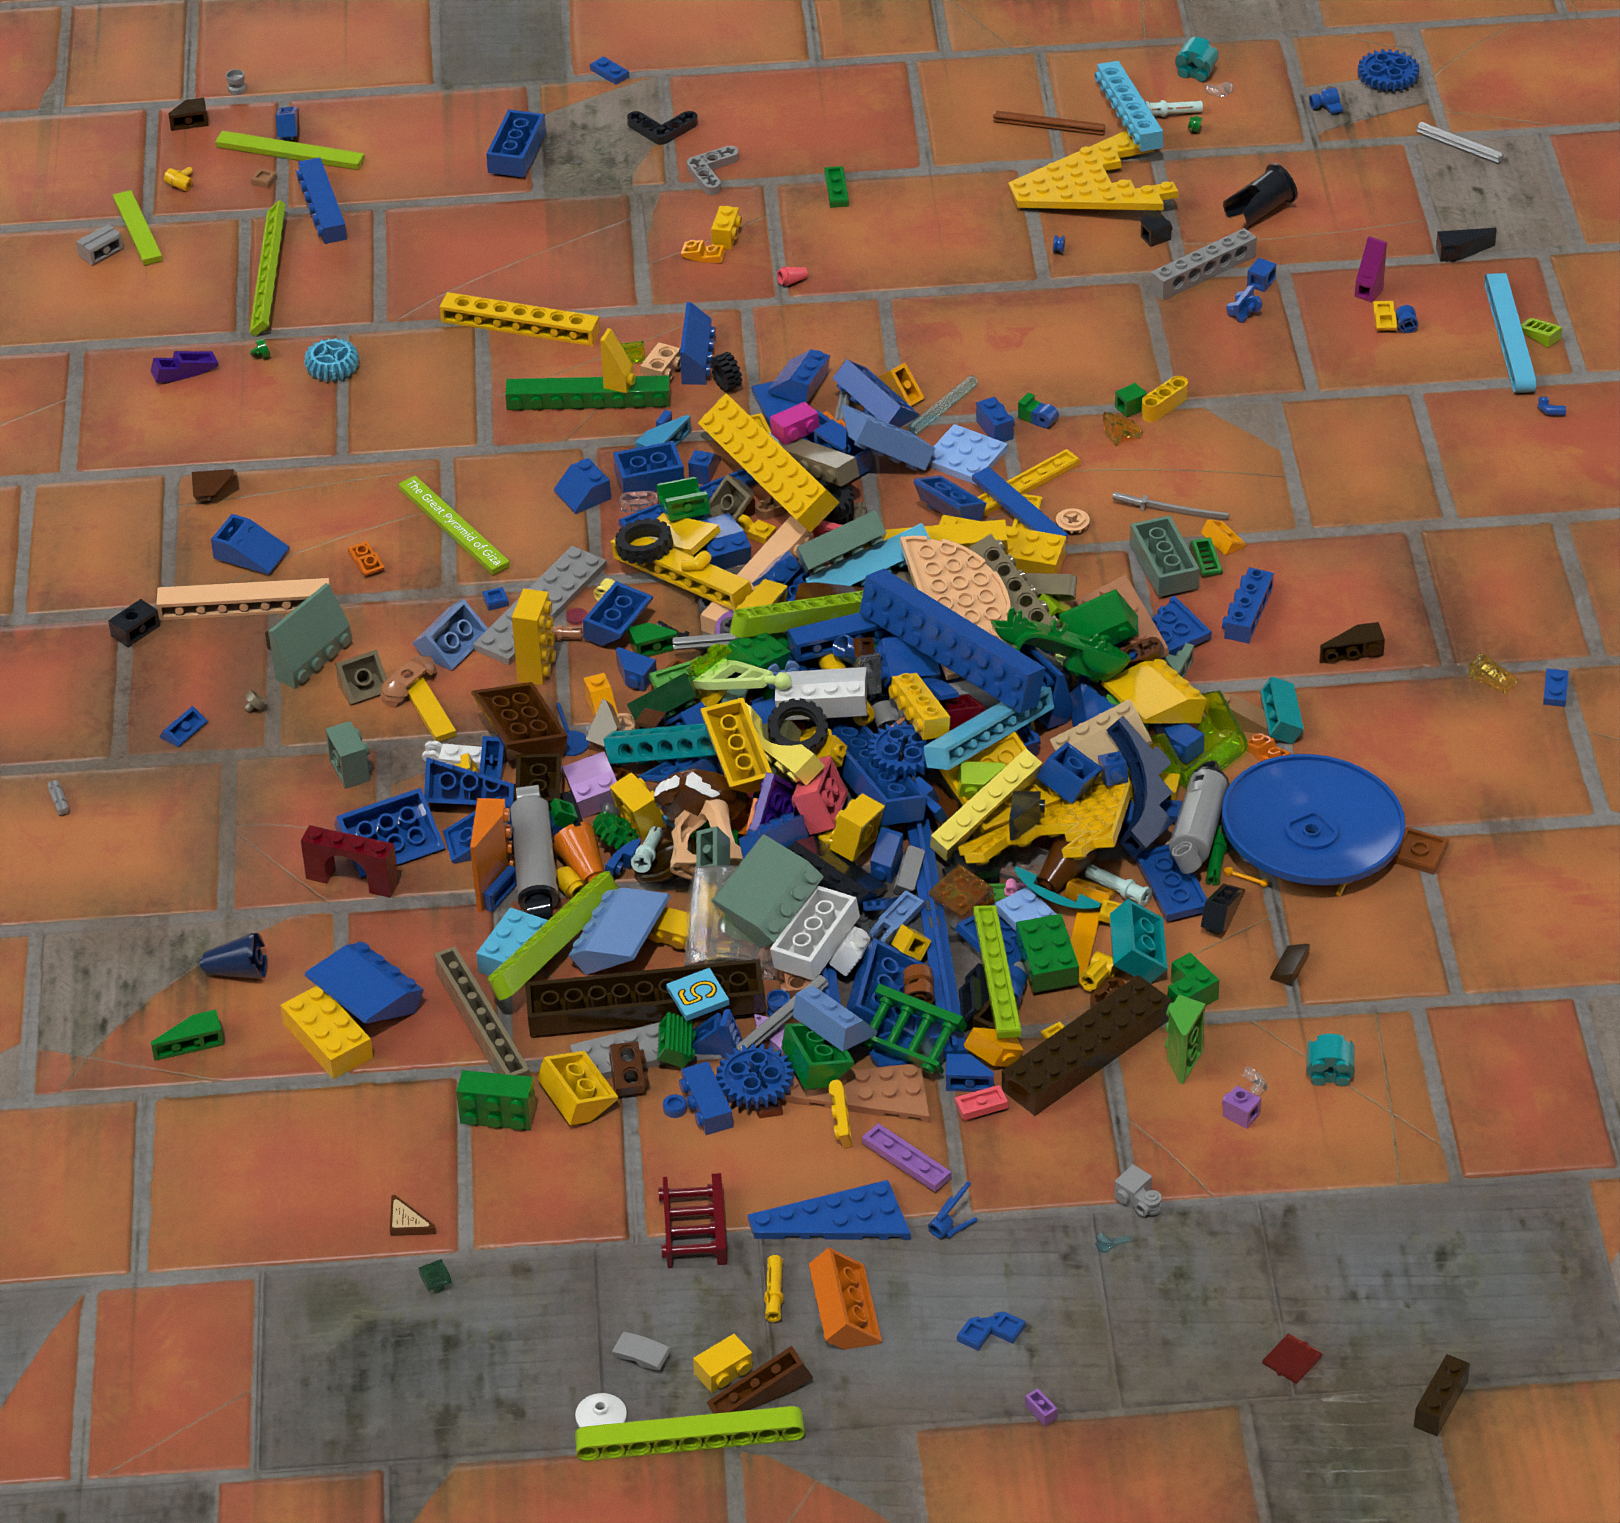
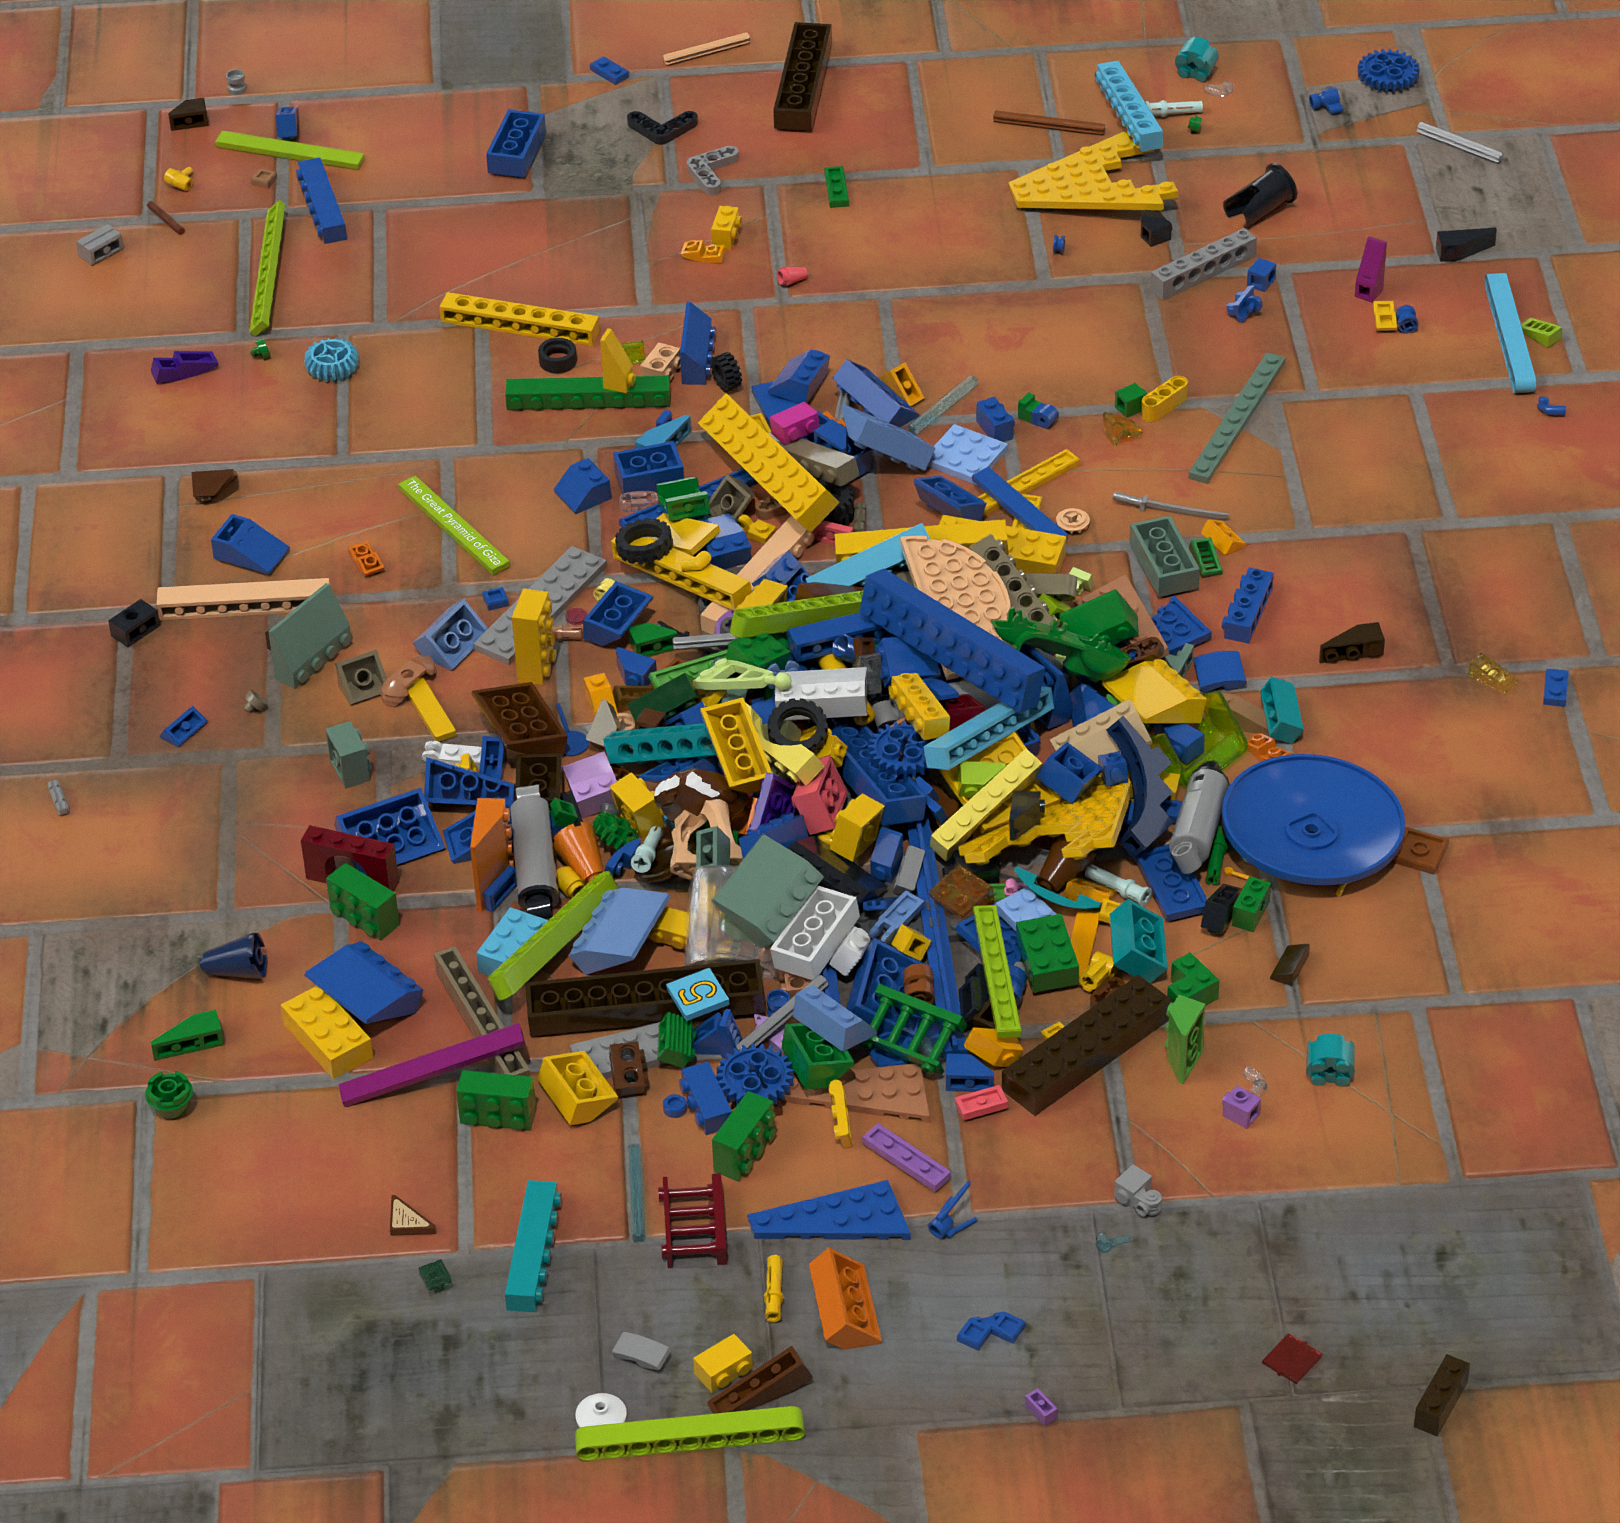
(137, 227): lime tile -> none
(165, 217): none -> copper bar
(169, 1094): none -> green cone
(362, 901): none -> green brick
(431, 1065): none -> magenta tile
(532, 1246): none -> teal brick
(561, 364): none -> black tyre
(626, 694): none -> pearl gold slope
(636, 1192): none -> clear light blue axle
(703, 466): blue slope -> none
(703, 663): clear neon green plate -> none
(706, 48): none -> light nougat axle
(743, 1136): none -> green brick
(802, 76): none -> dark brown brick
(841, 542): sand green brick -> none
(1084, 580): none -> yellowish green tile
(1219, 670): none -> blue slope
(1236, 418): none -> sand green plate
(1251, 904): none -> green brick

